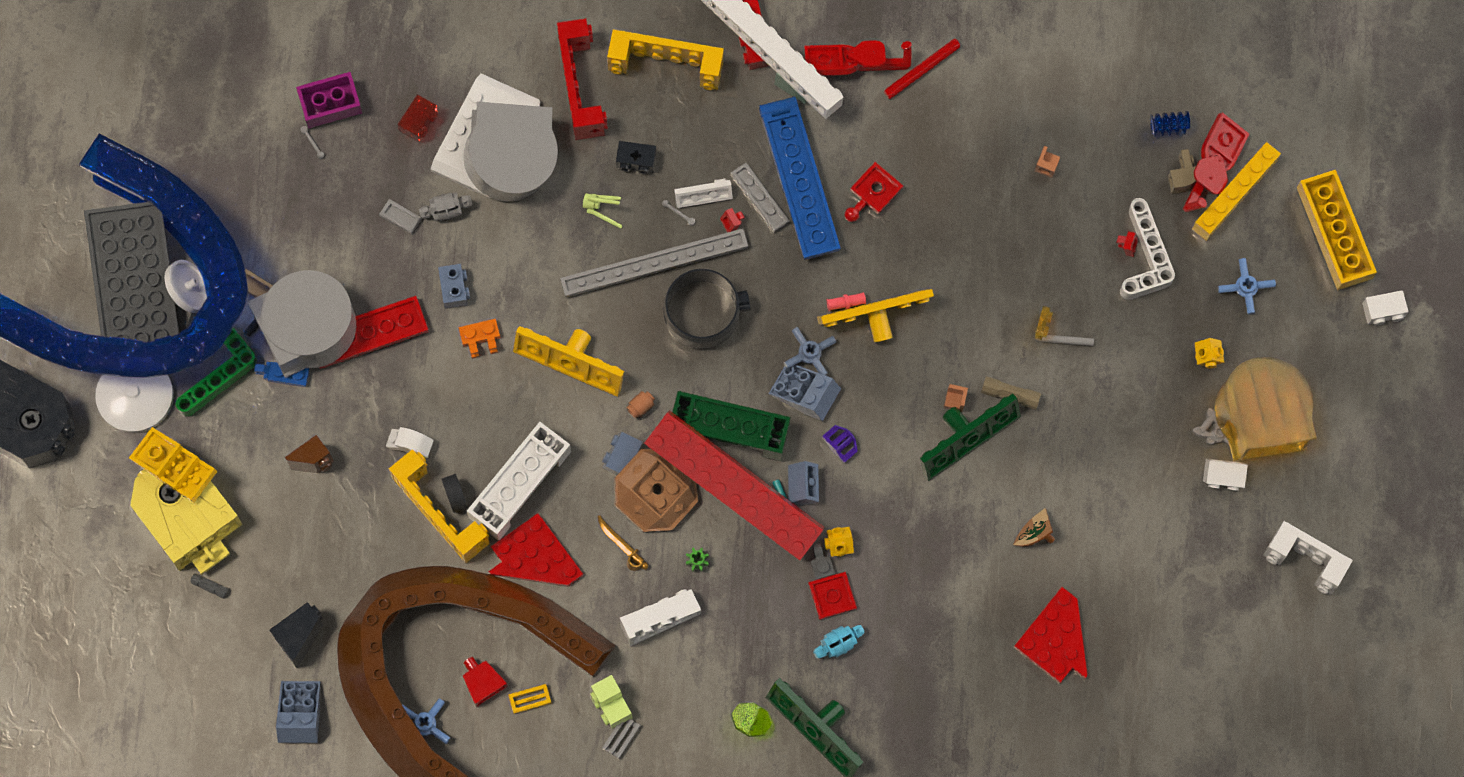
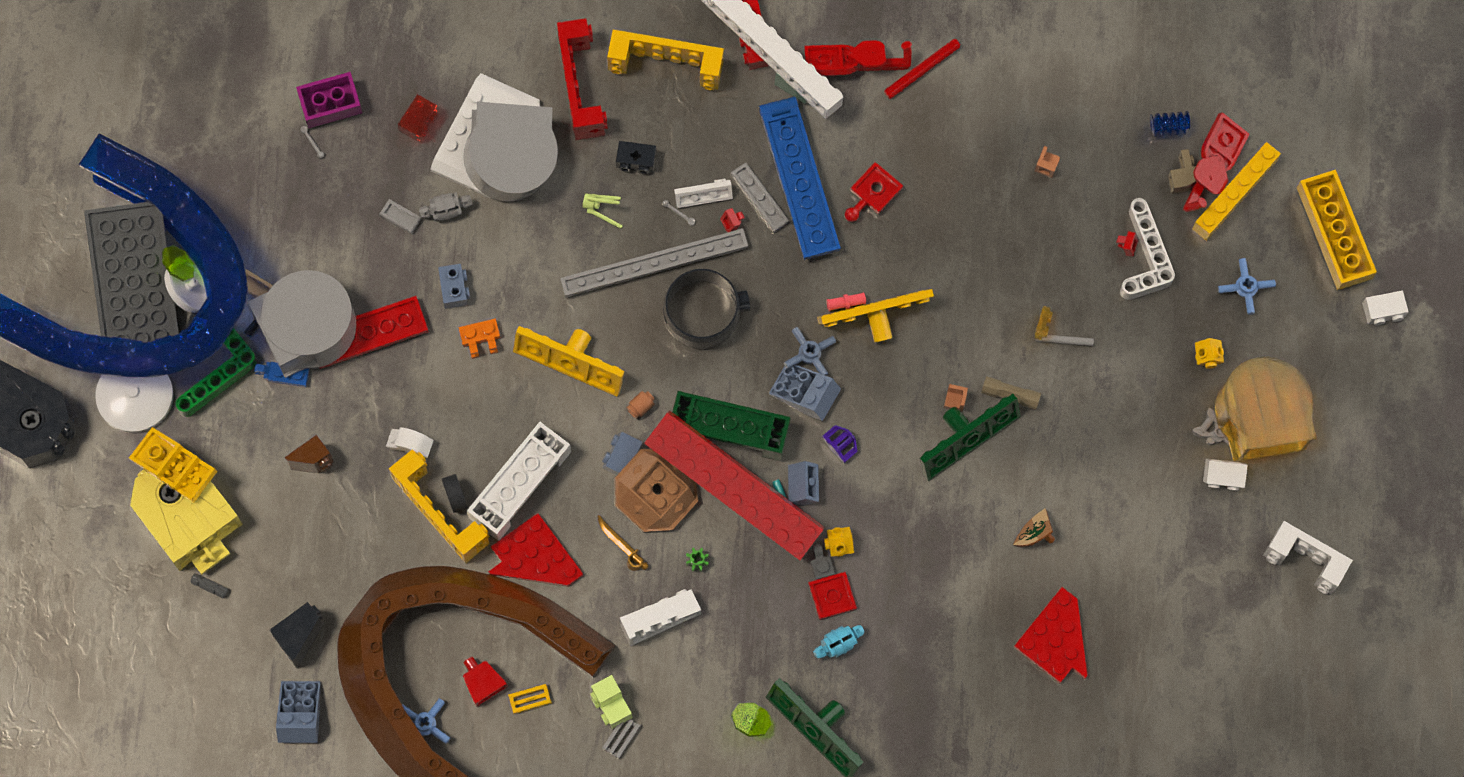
(178, 263): none -> clear neon green piece

